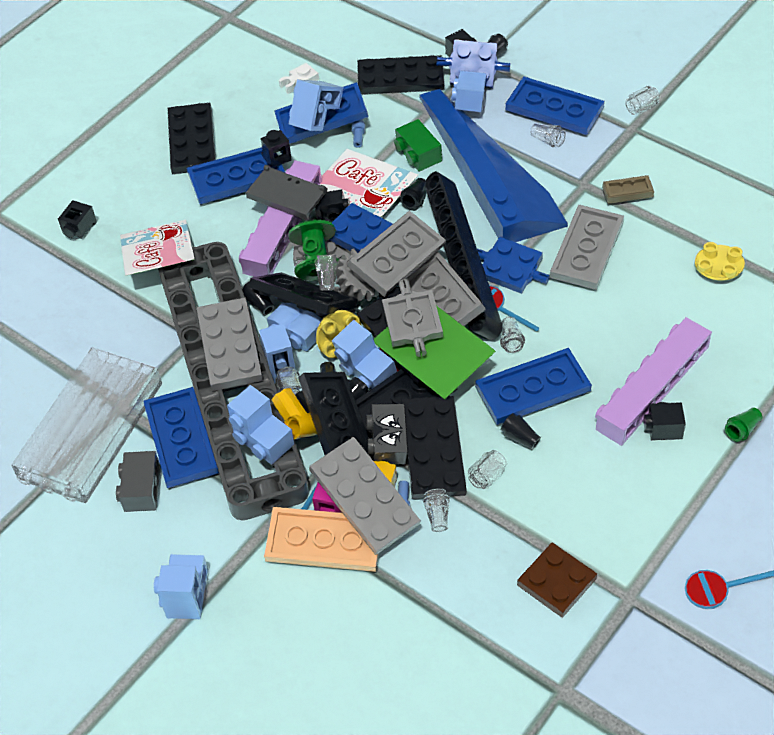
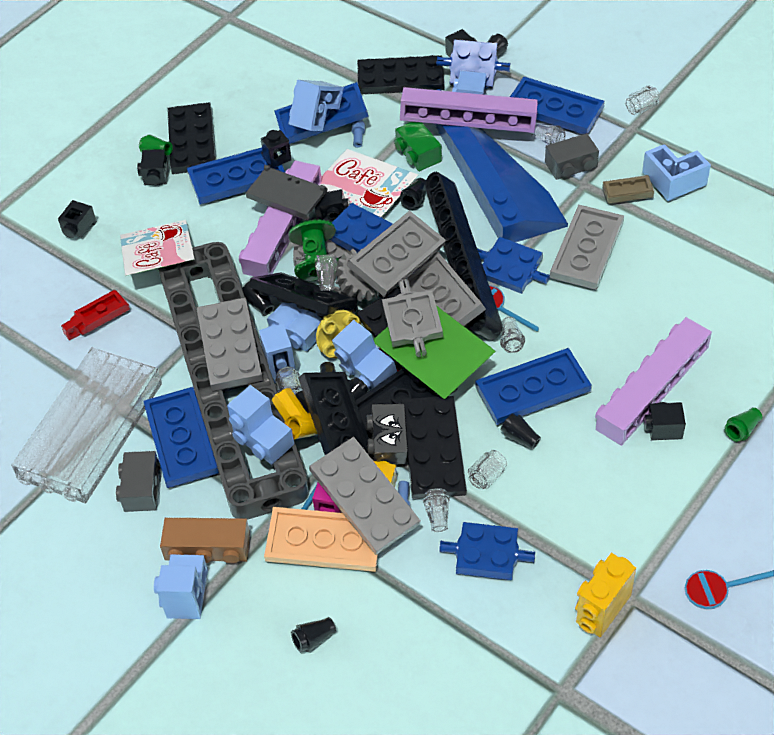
(95, 314): none -> red hinge
(152, 142): none -> green cone
(153, 167): none -> black brick
(213, 537): none -> medium nougat brick
(303, 72): white plate -> none
(310, 634): none -> black cone
(468, 110): none -> lavender brick
(487, 551): none -> blue plate
(557, 579): reddish brown plate -> none
(571, 156): none -> dark grey brick
(604, 594): none -> yellow brick
(675, 175): none -> light blue brick
(719, 261): light yellow dish -> none

